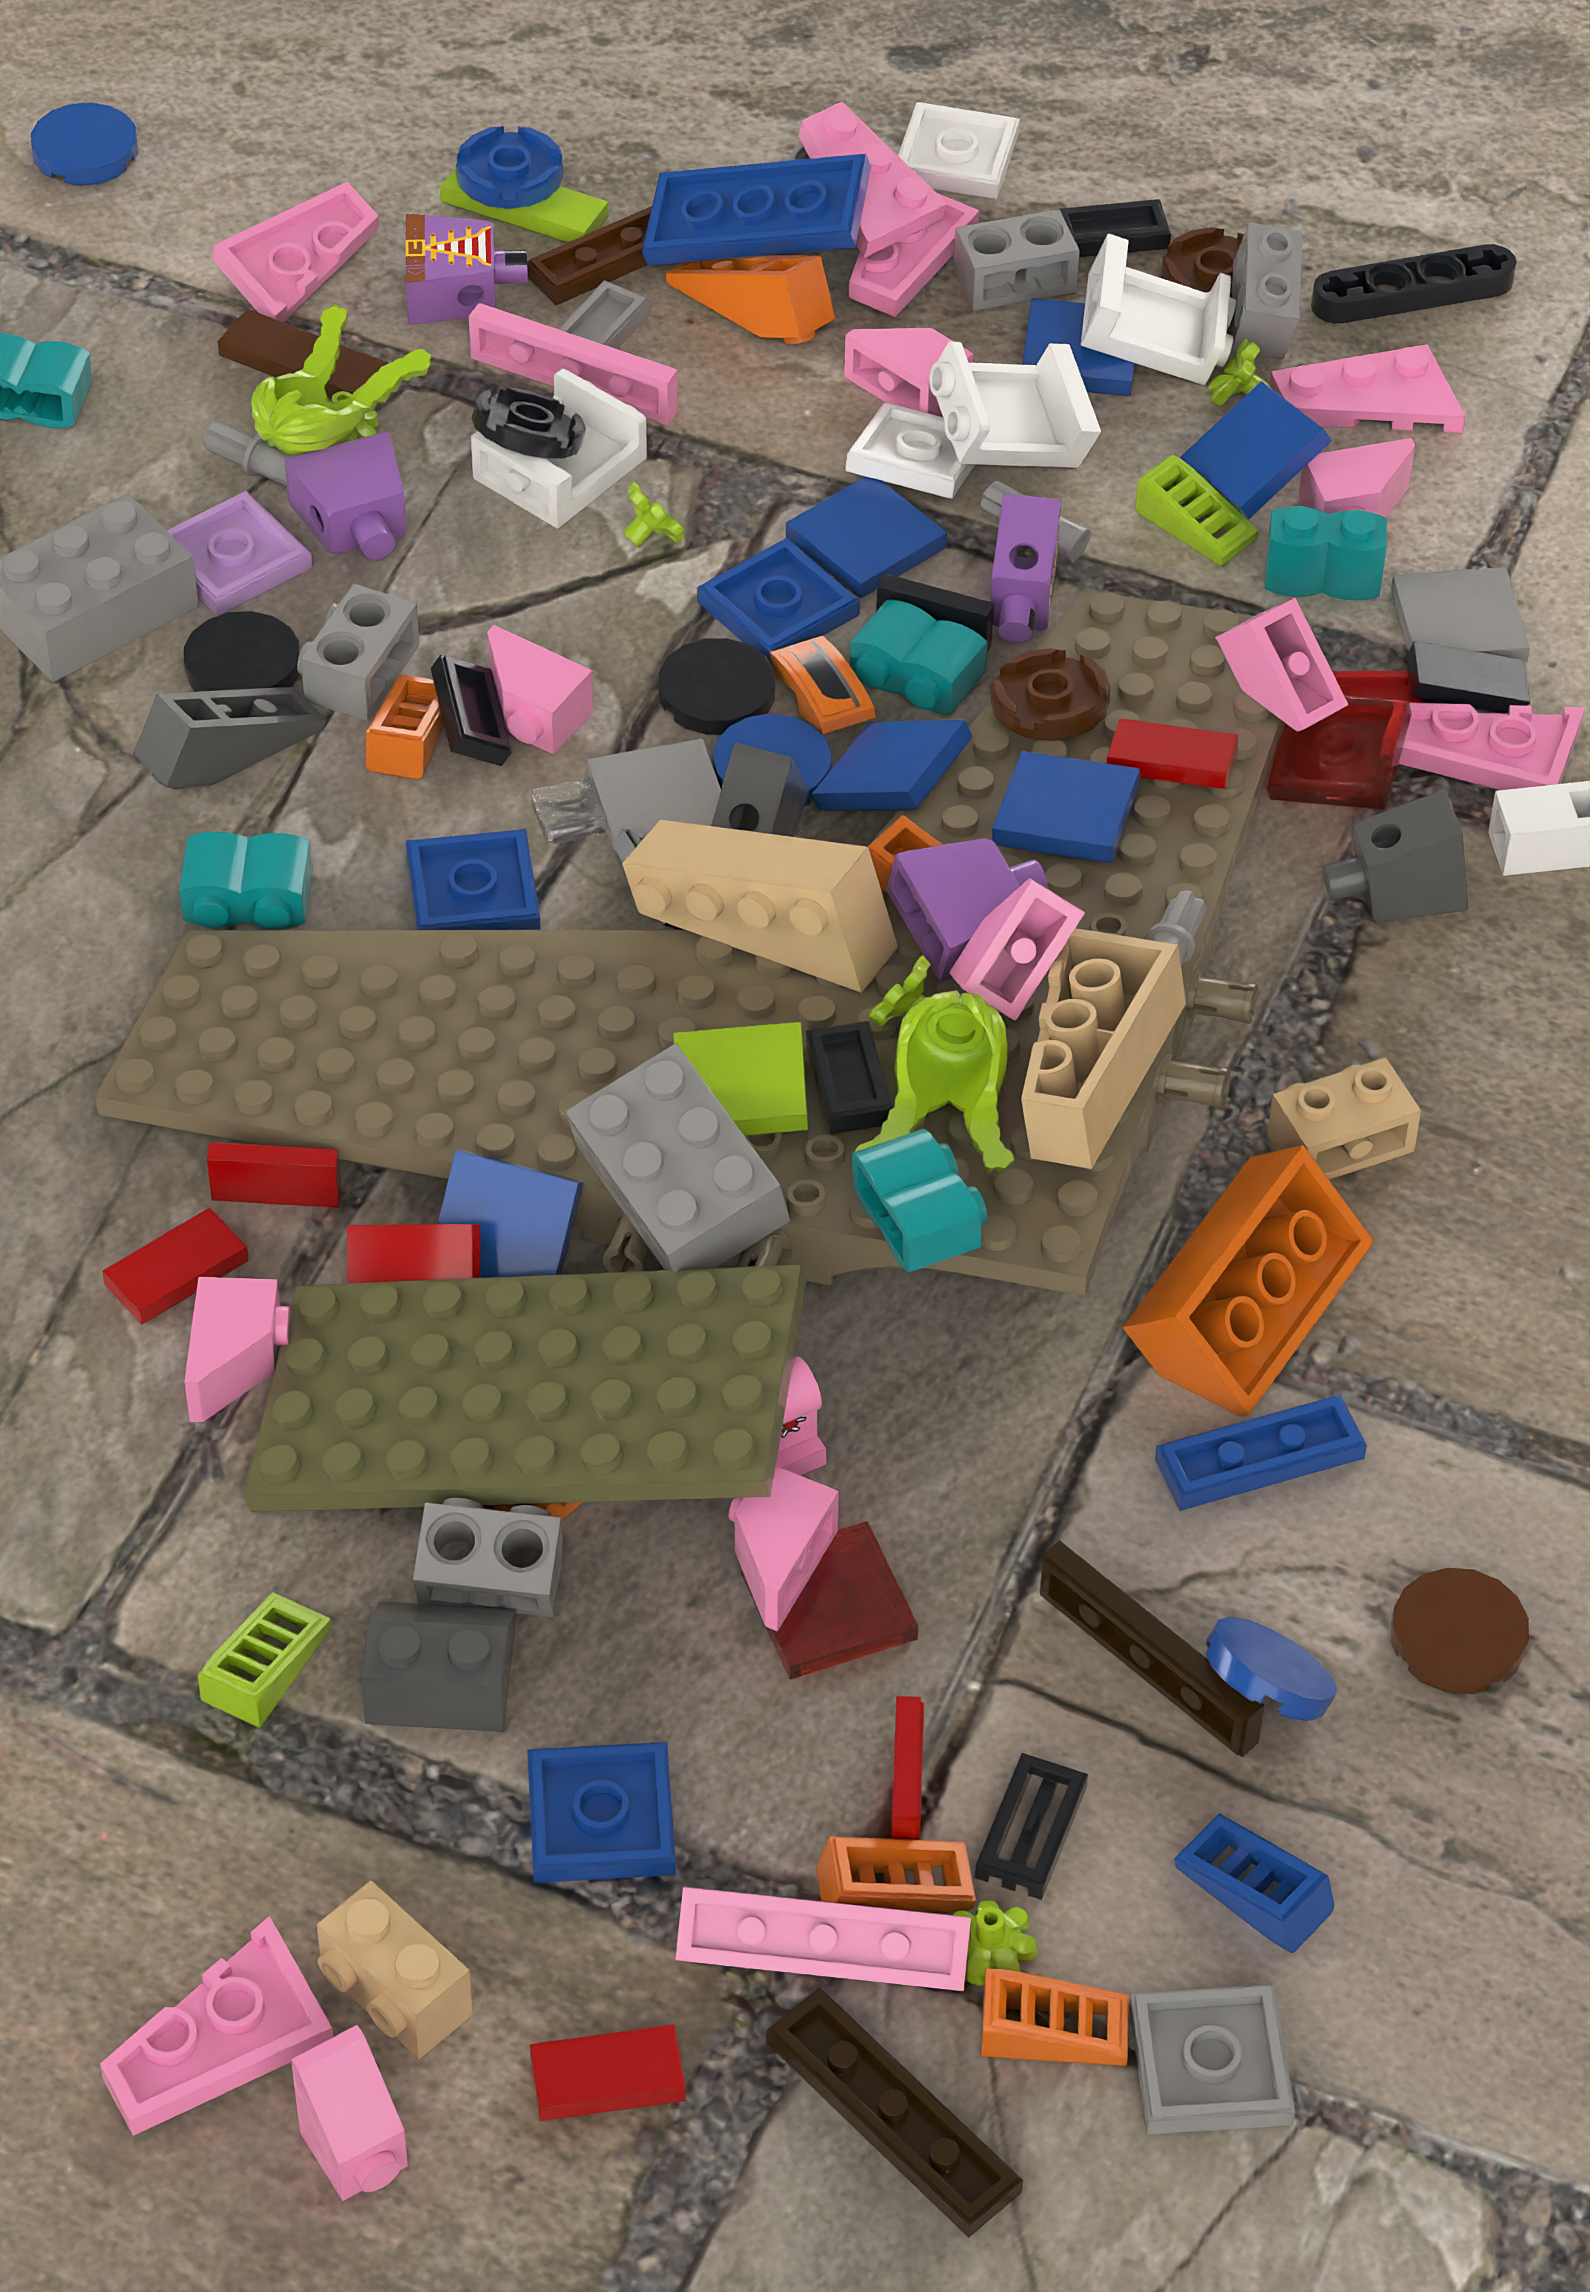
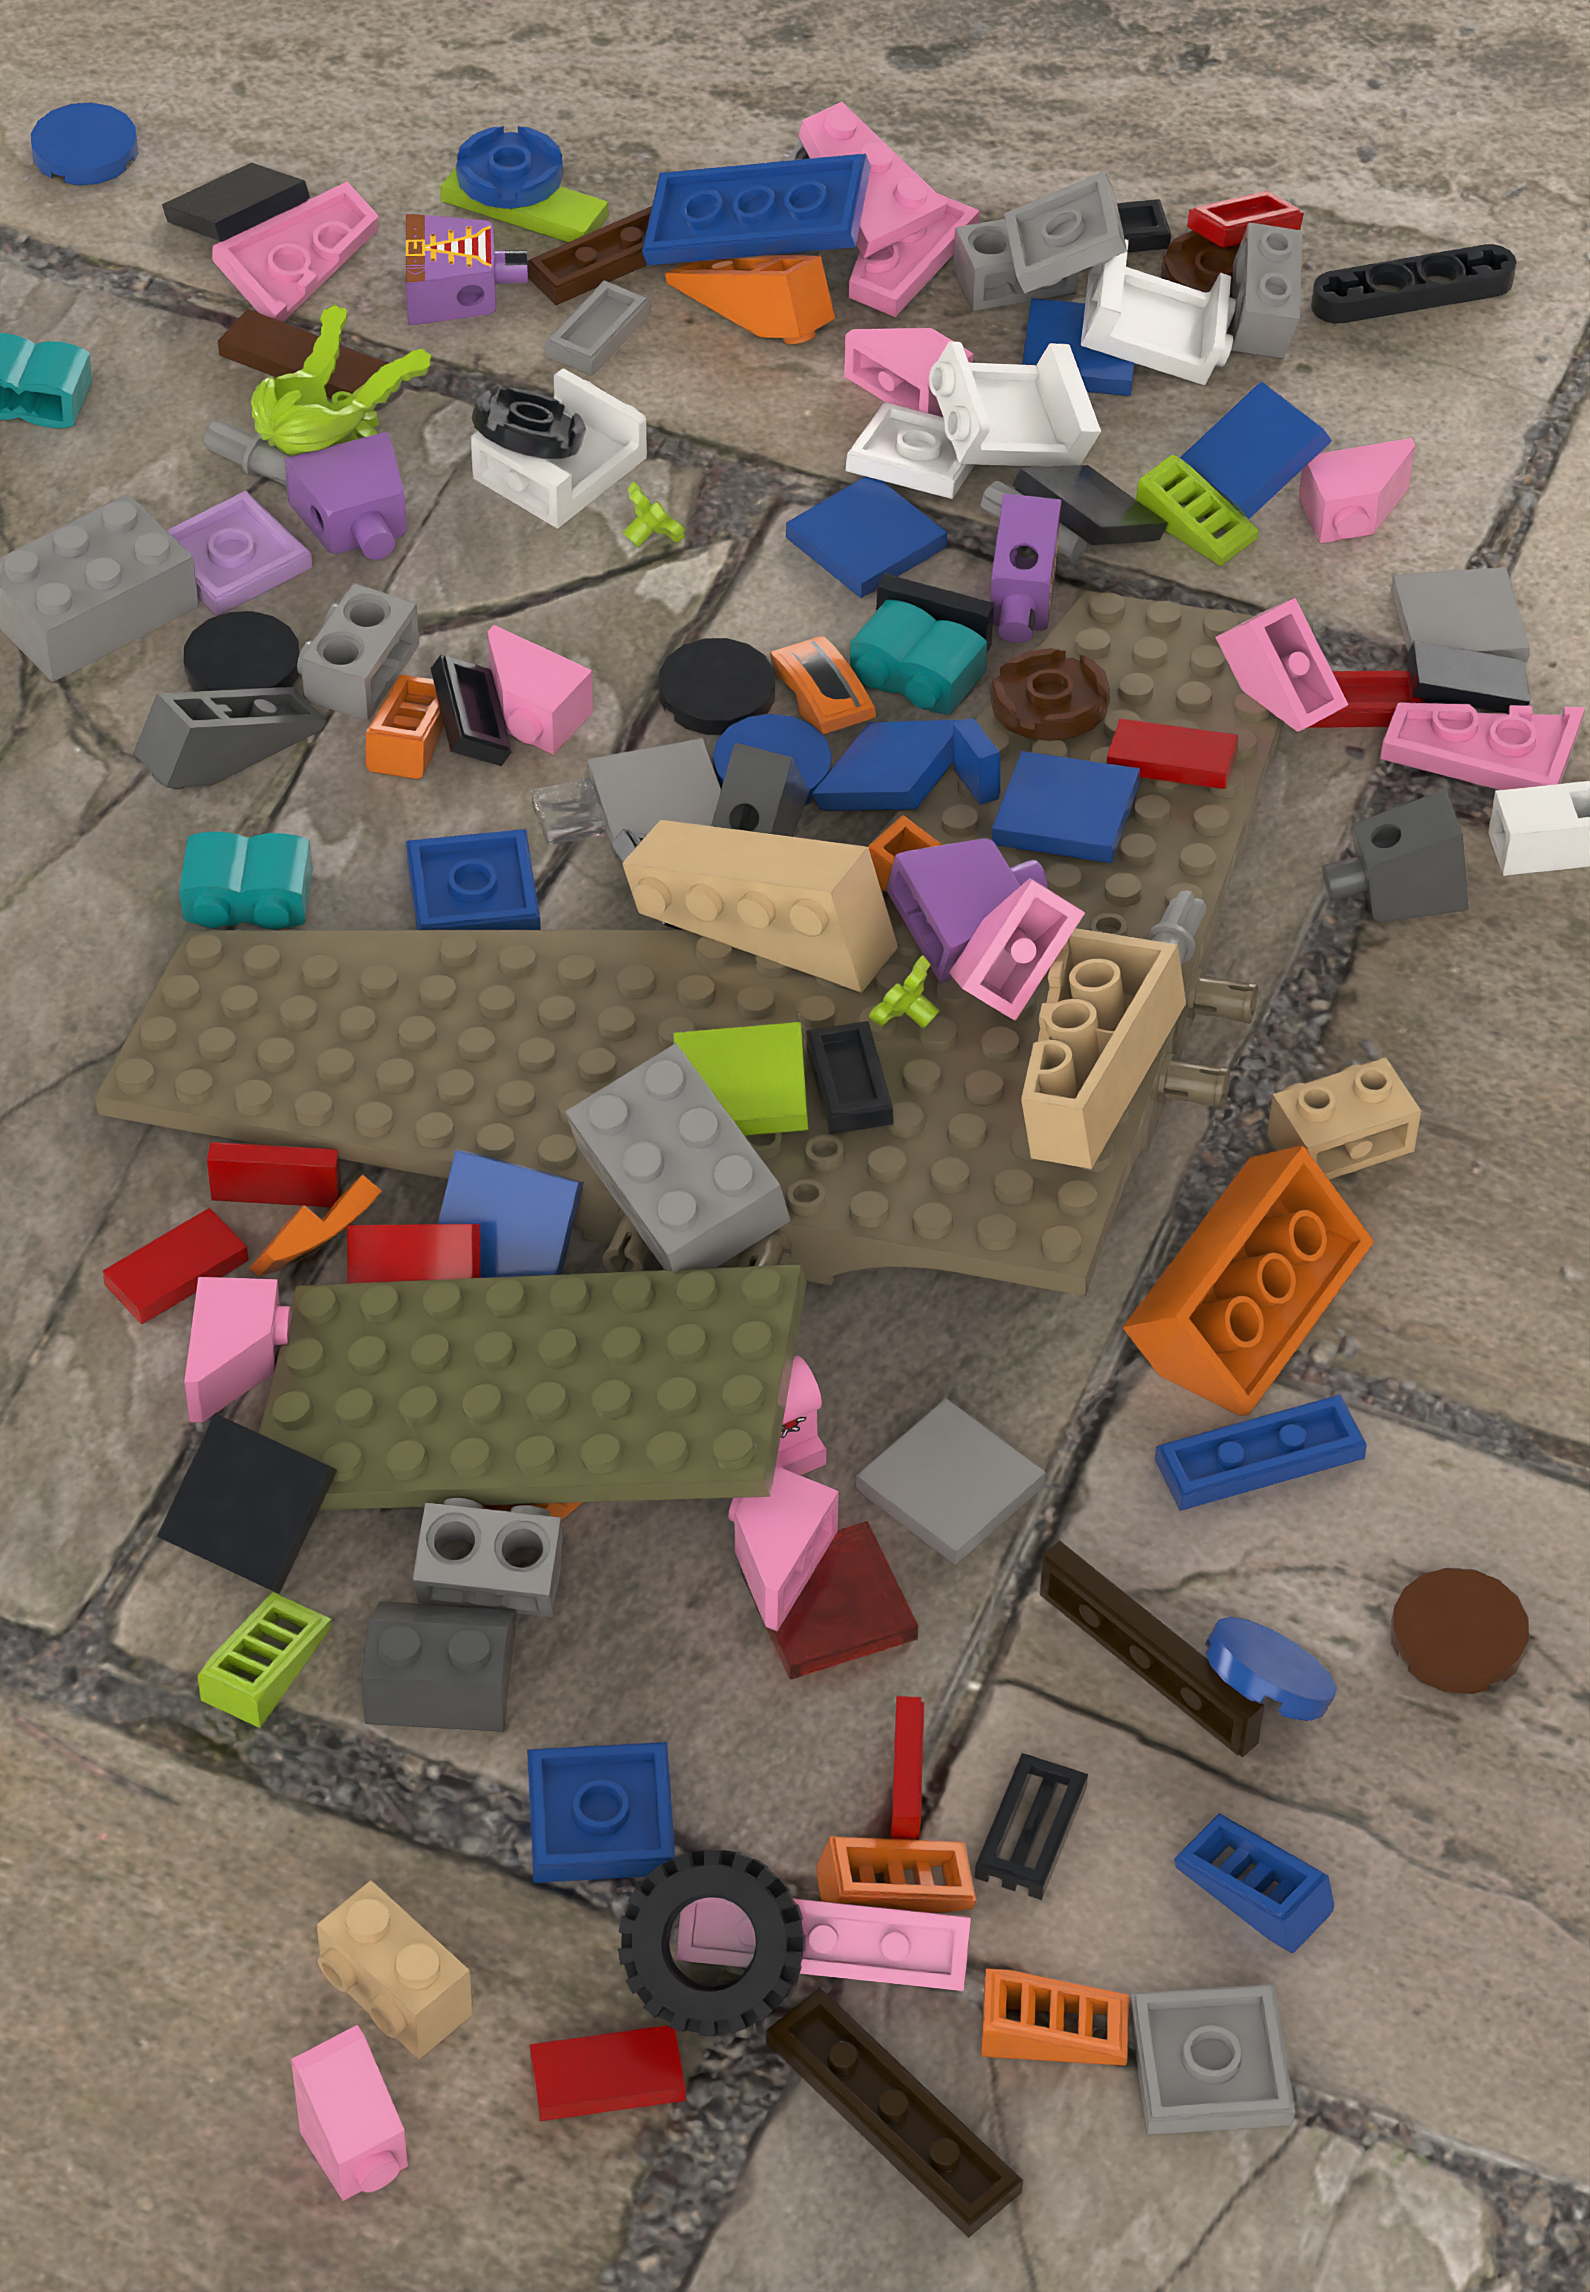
(224, 2034): bright pink wing -> none
(236, 201): none -> black tile
(247, 1503): none -> black tile
(308, 1233): none -> orange slope
(542, 351): bright pink plate -> none
(648, 1954): none -> black tyre
(778, 599): blue tile -> none
(918, 1199): teal brick -> none
(950, 1481): none -> light grey tile
(953, 1054): lime hair -> none
(959, 149): white tile -> none
(976, 760): none -> blue tile
(997, 1940): lime plant -> none
(1065, 232): none -> light grey plate
(1092, 504): none -> black tile
(1228, 219): none -> red tile
(1238, 376): lime plant -> none
(1325, 553): teal brick -> none
(1343, 757): clear red tile -> none
(1379, 386): bright pink wing -> none

